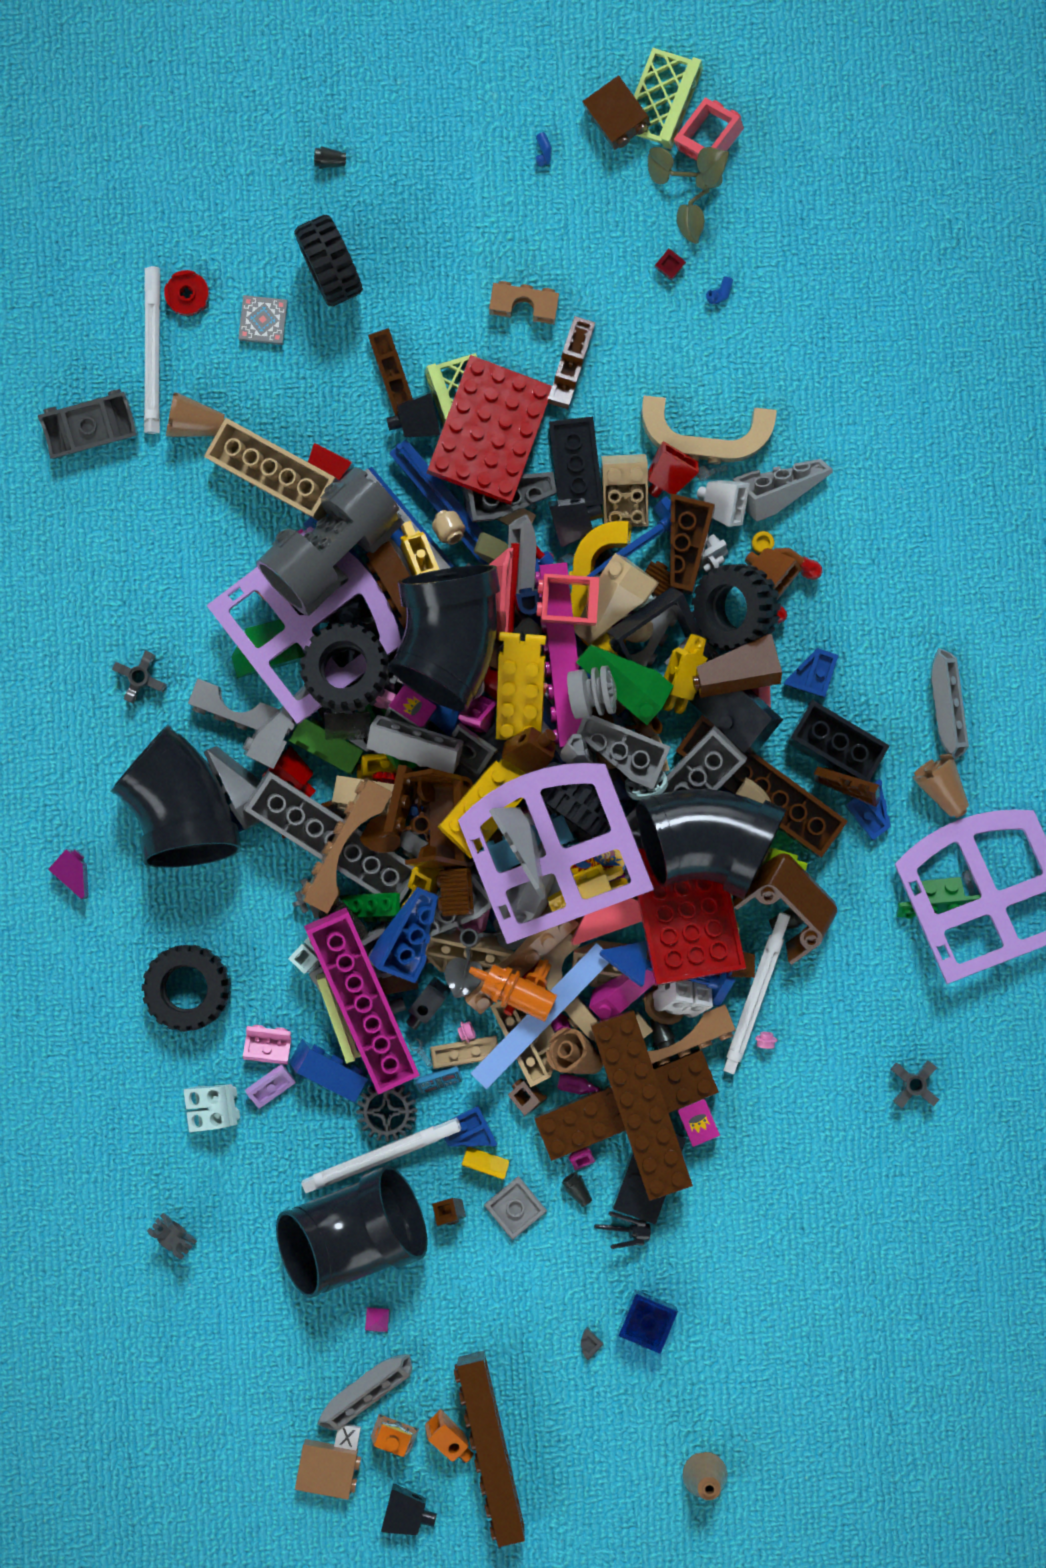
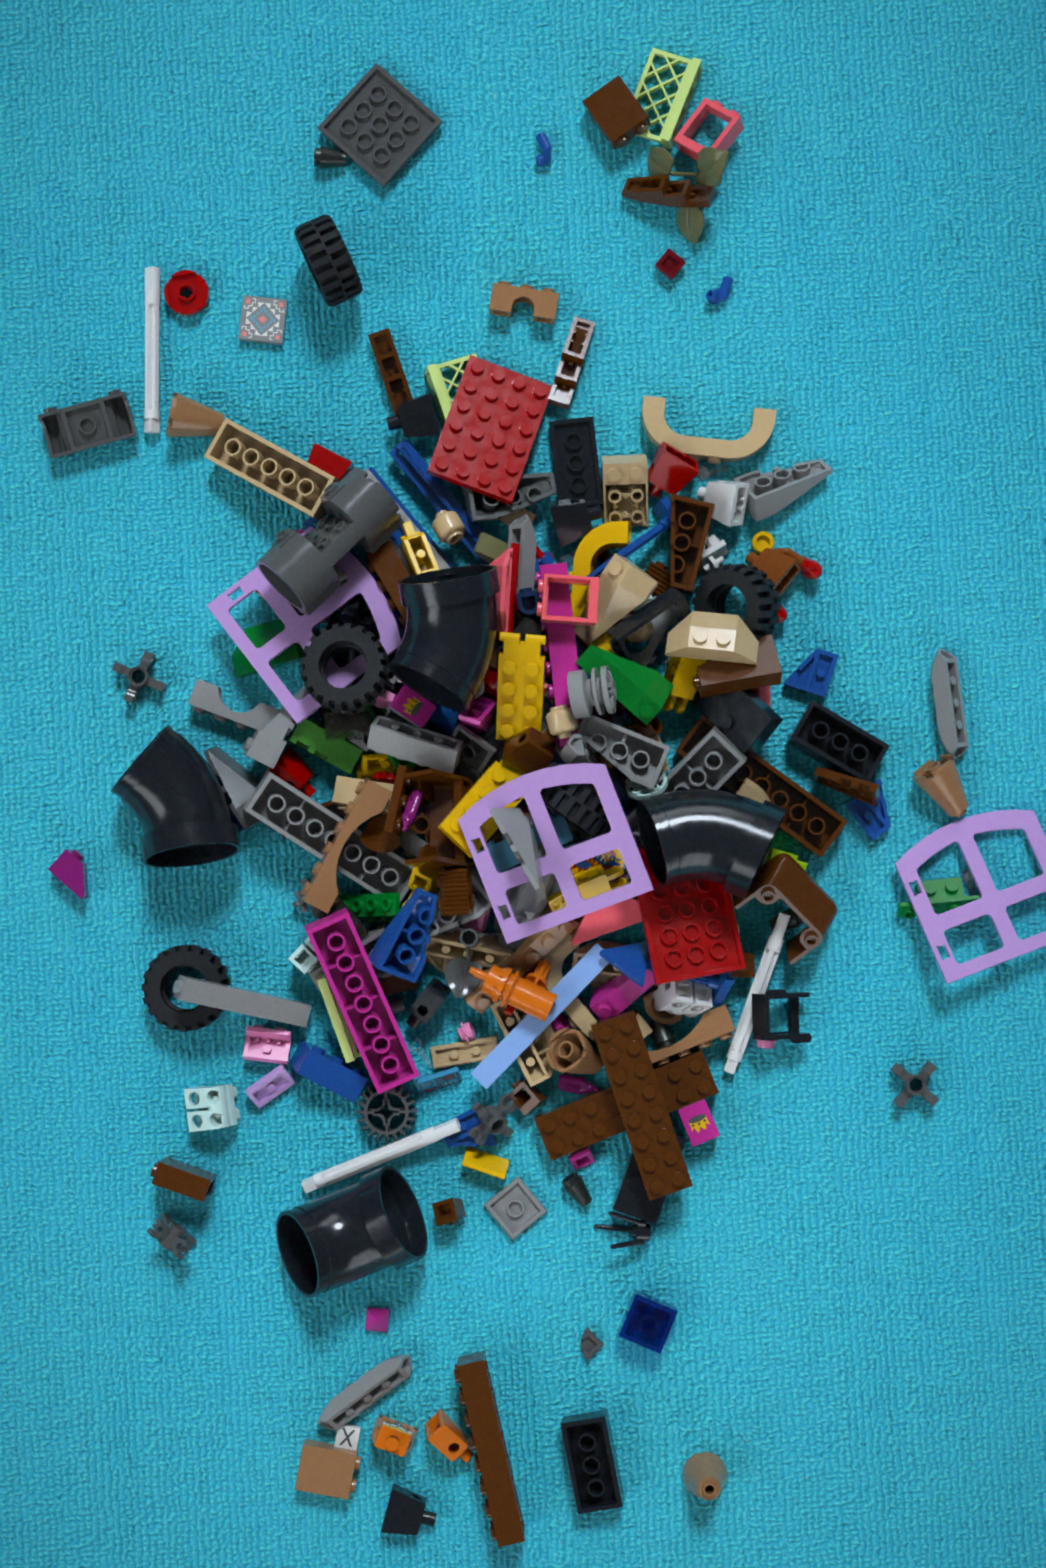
(183, 1178): none -> reddish brown brick
(241, 1001): none -> light grey brick
(380, 125): none -> dark grey plate
(411, 809): none -> magenta piece
(493, 1119): none -> dark grey pin
(561, 721): none -> tan head
(592, 1461): none -> black brick
(663, 192): none -> reddish brown slope
(713, 638): none -> tan wedge
(760, 1016): none -> black piece

